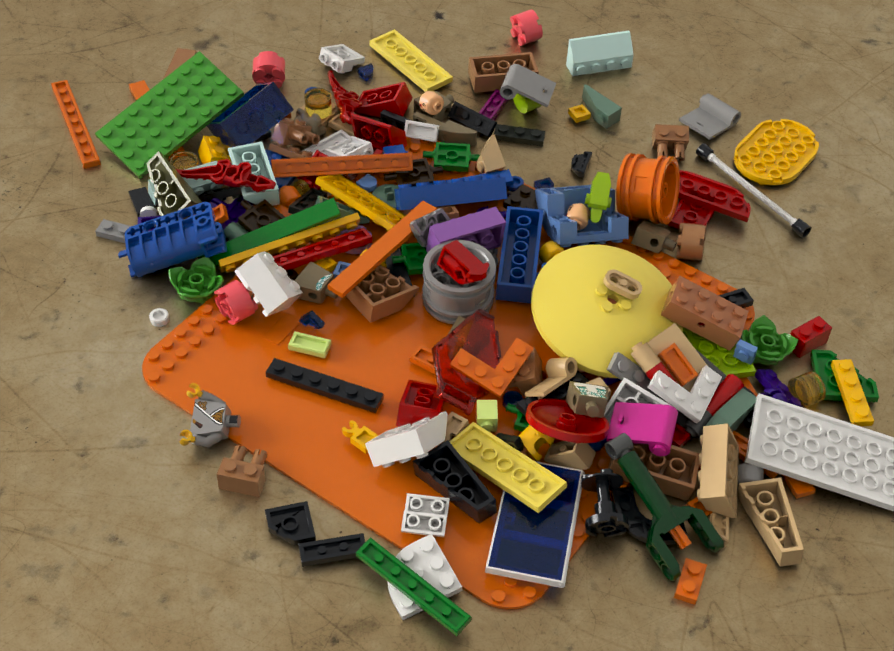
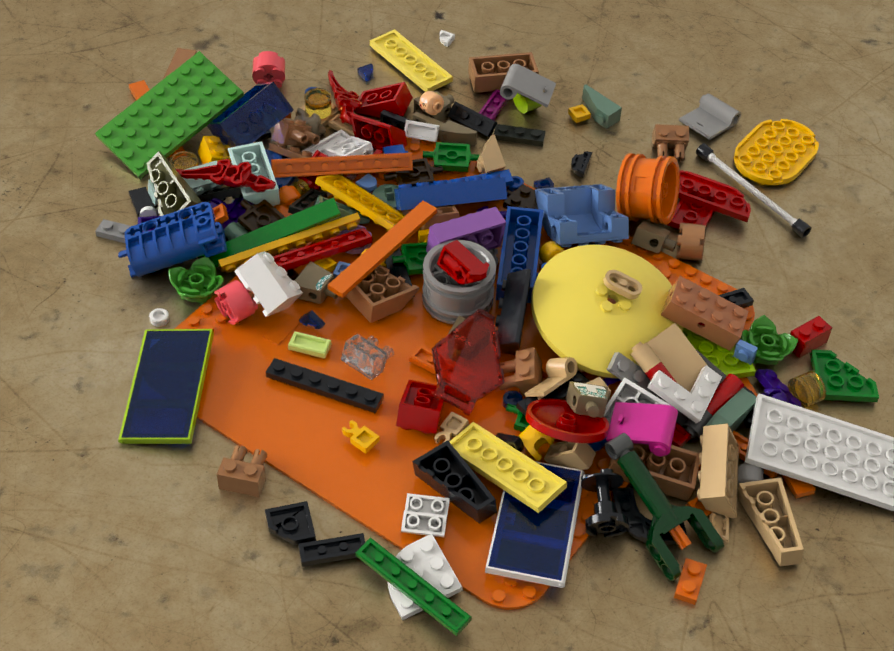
(75, 124): orange tile -> none
(167, 387): none -> clear blue door
(209, 419): light grey torso -> none
(340, 58): white plate -> none
(365, 355): none -> clear brick
(407, 441): white wedge -> none
(421, 226): light grey slope -> none
(446, 38): none -> white tile
(487, 414): yellowish green brick -> none
(492, 379): orange plate -> none
(513, 310): none -> black slope
(526, 27): coral brick -> none
(579, 213): light nougat head -> none
(599, 53): light aqua slope -> none
(599, 196): lime hinge -> none
(677, 365): orange tile -> none
(852, 392): yellow plate -> none

